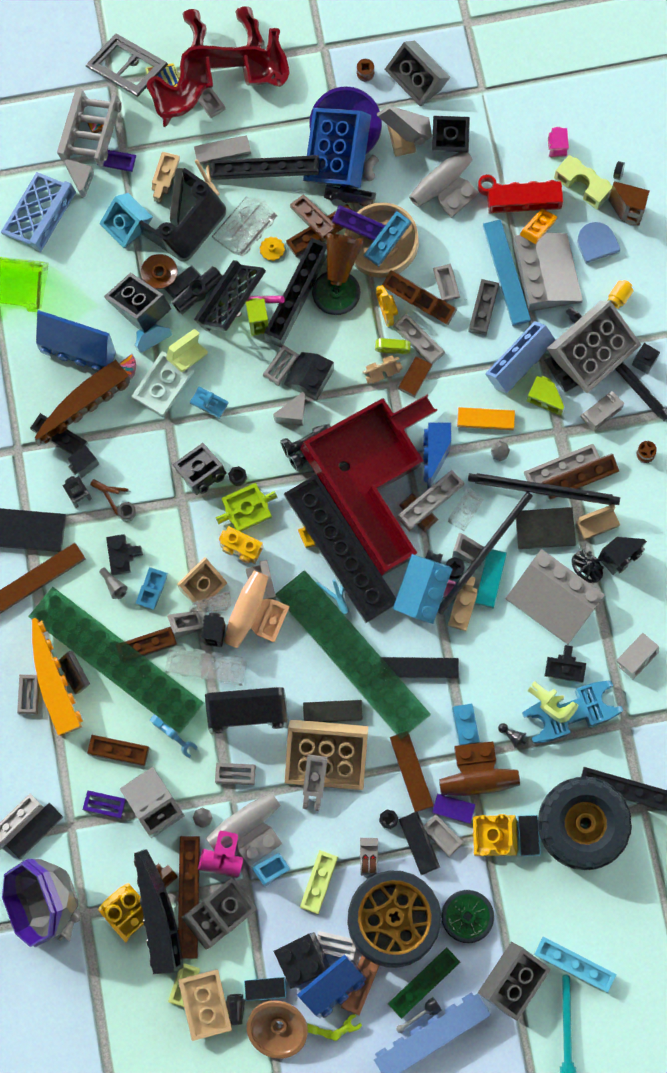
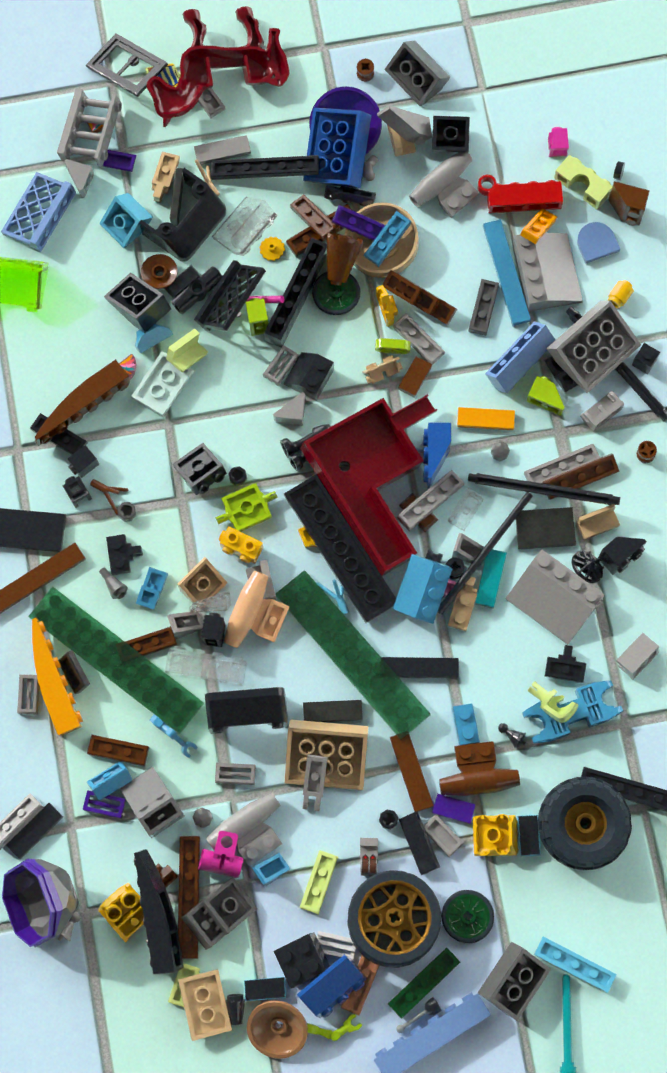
(73, 341): blue slope -> none
(109, 780): none -> dark azure slope
(209, 402): dark azure hips -> none
(446, 282): light grey tile -> none

